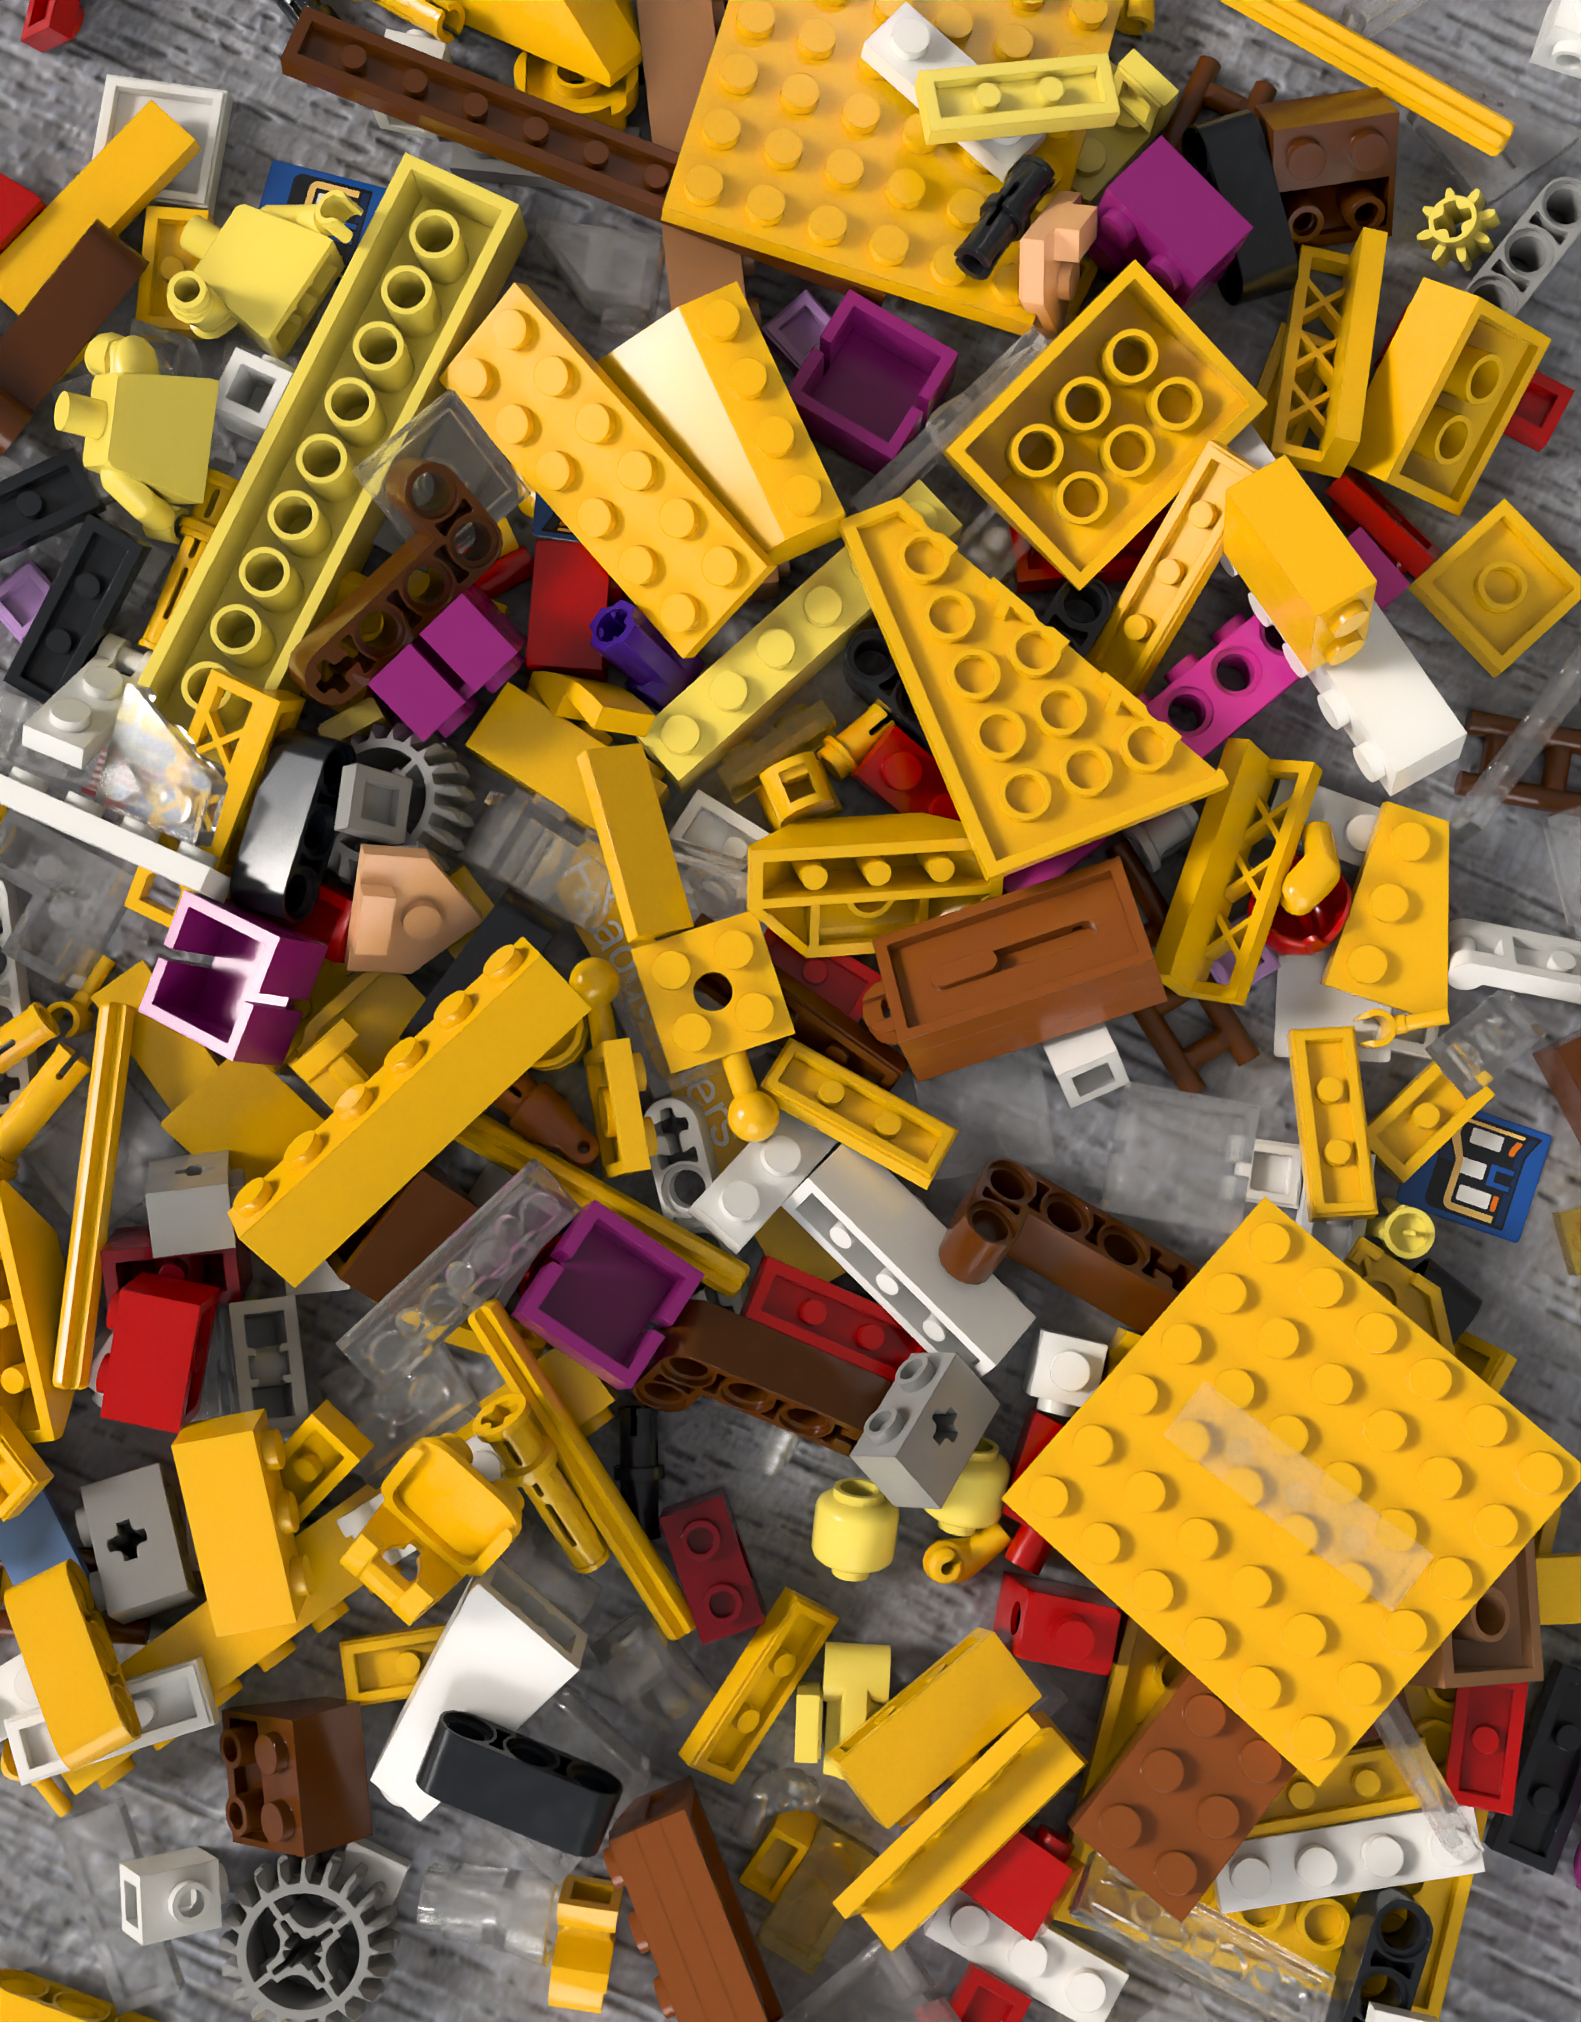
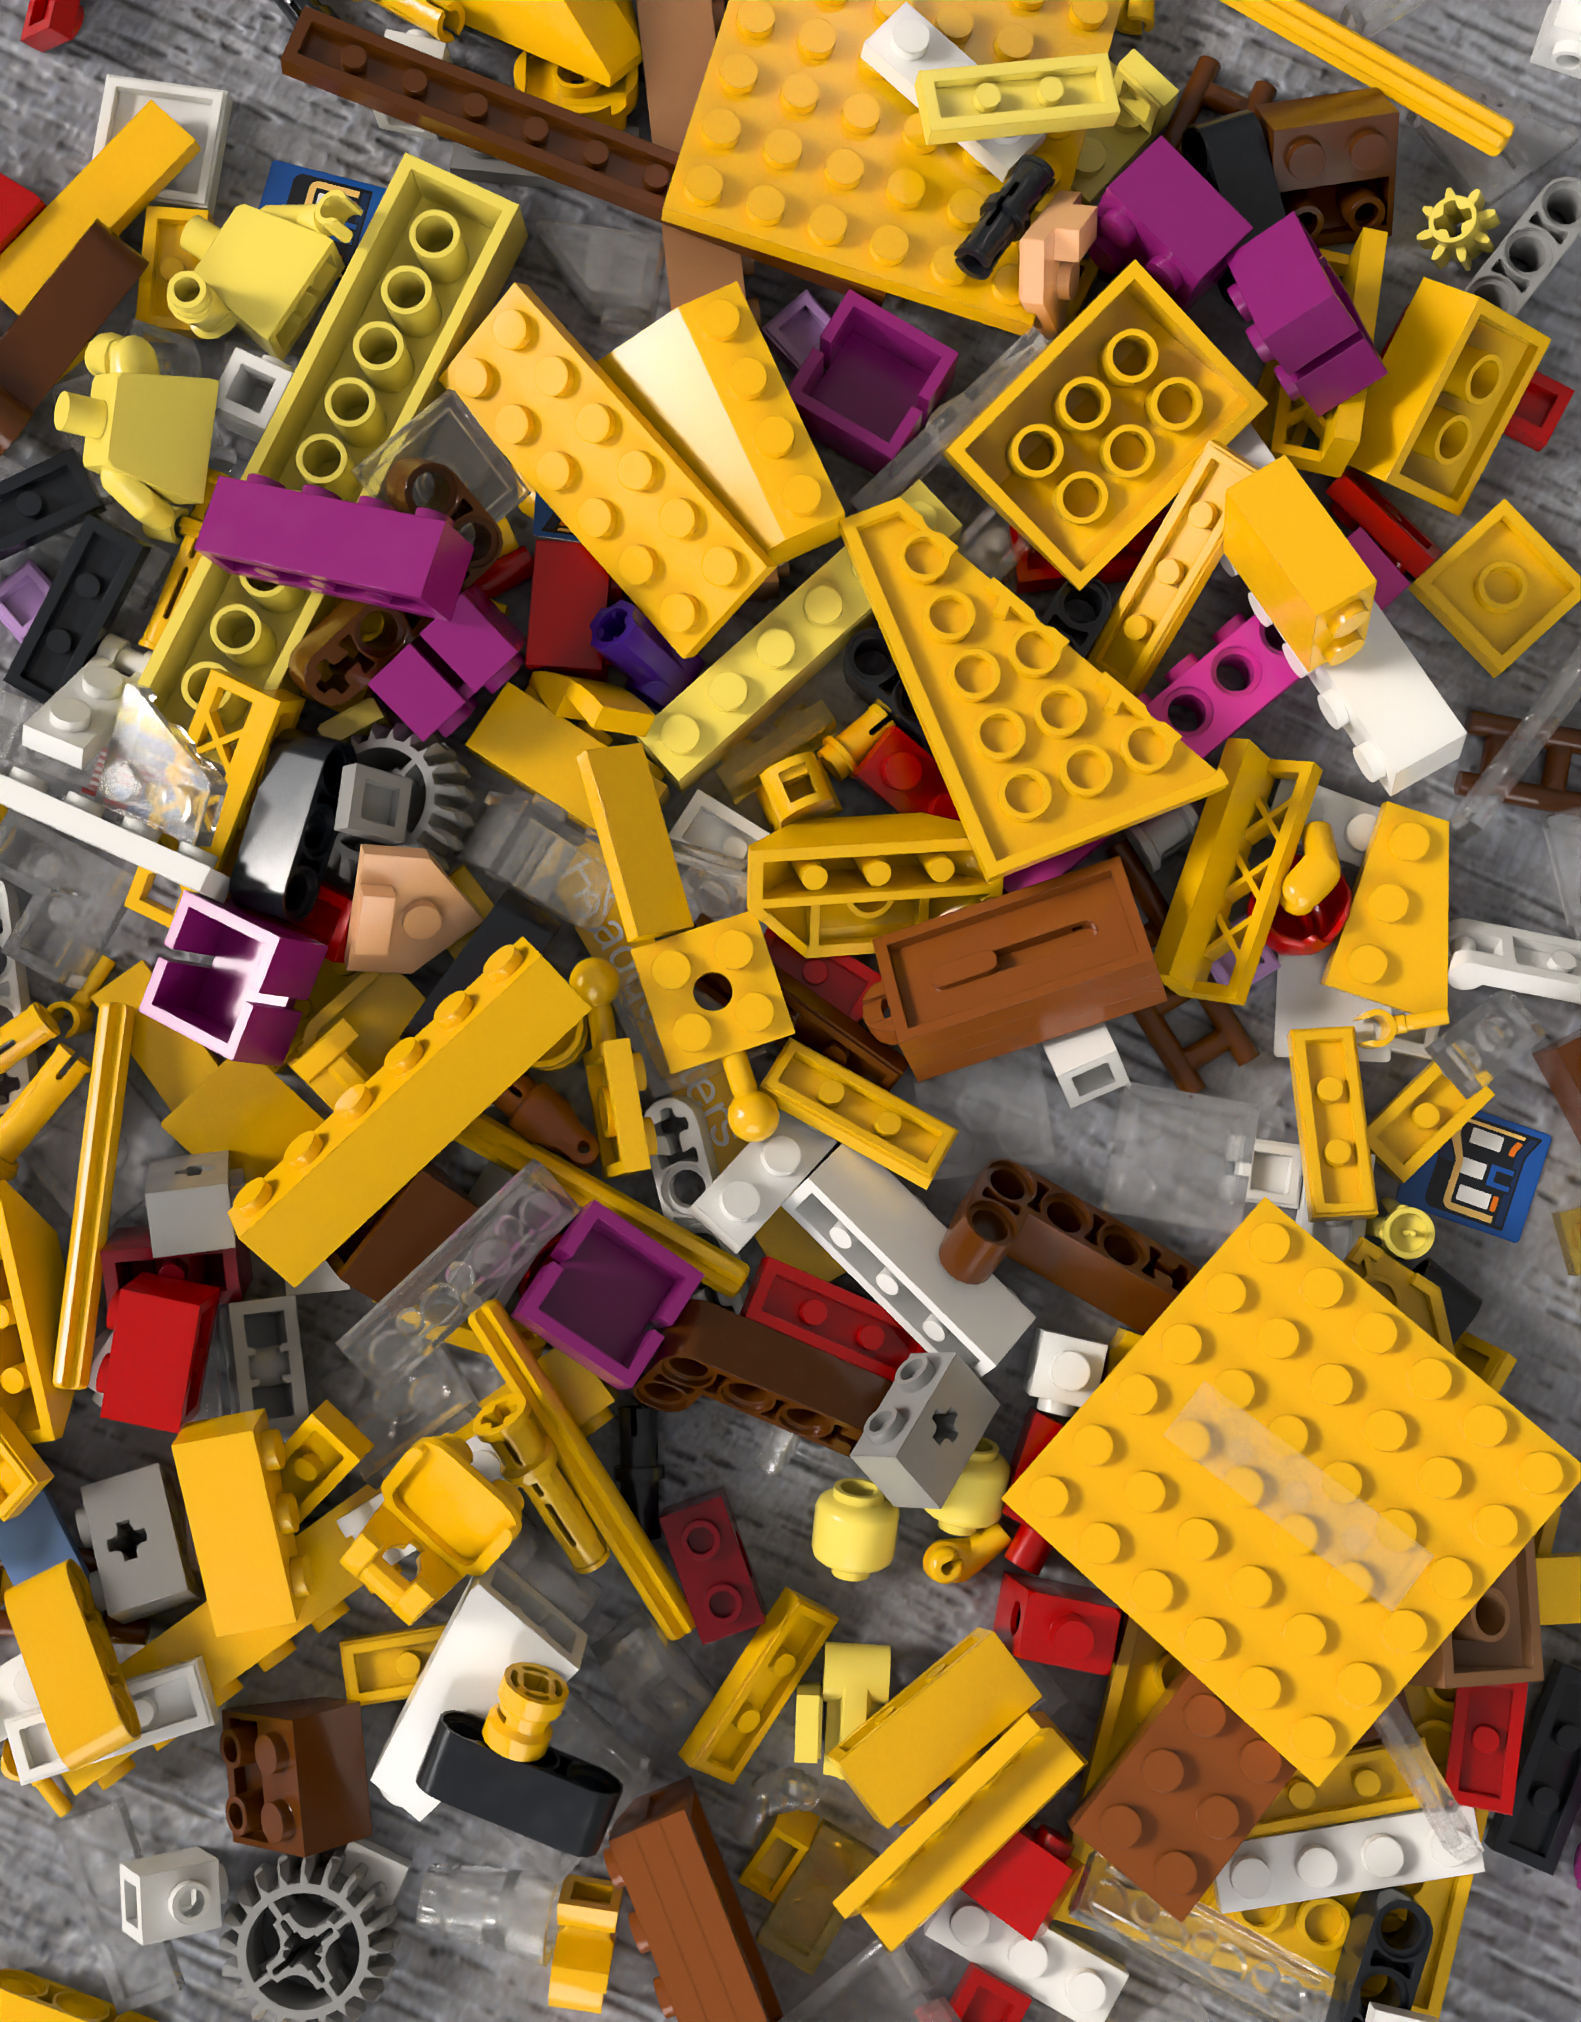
(336, 545): none -> magenta brick
(522, 1720): none -> yellow wheel
(1302, 317): none -> magenta piece

